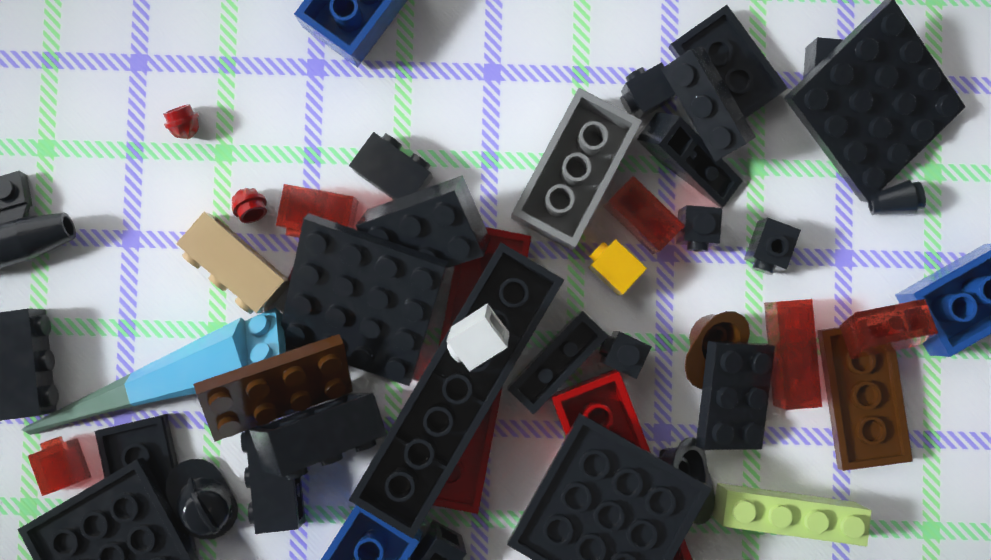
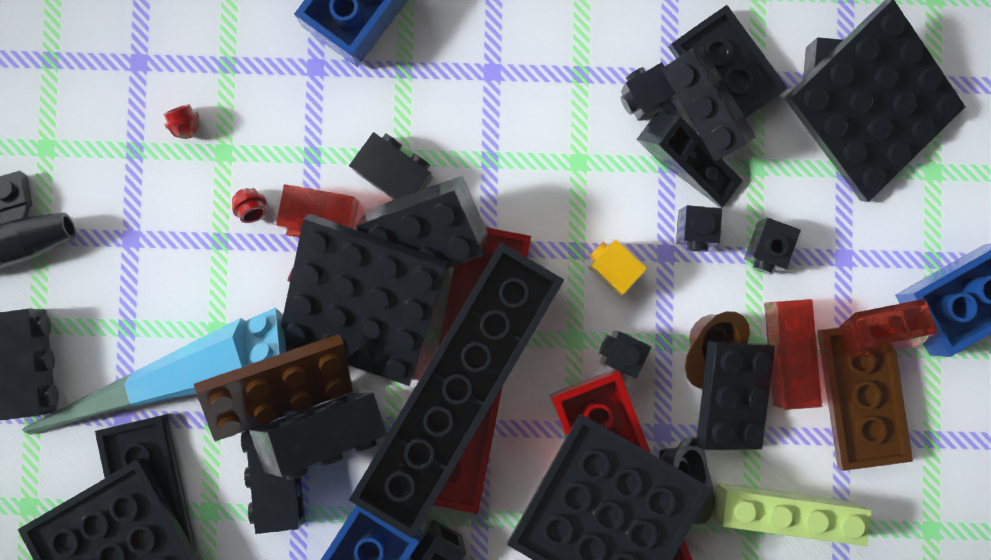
(59, 465): clear red brick -> none
(201, 499): black piece -> none
(232, 264): tan brick -> none
(477, 338): white brick -> none
(557, 361): black brick -> none
(575, 169): light grey brick -> none
(644, 215): clear red brick -> none
(898, 199): black cone -> none

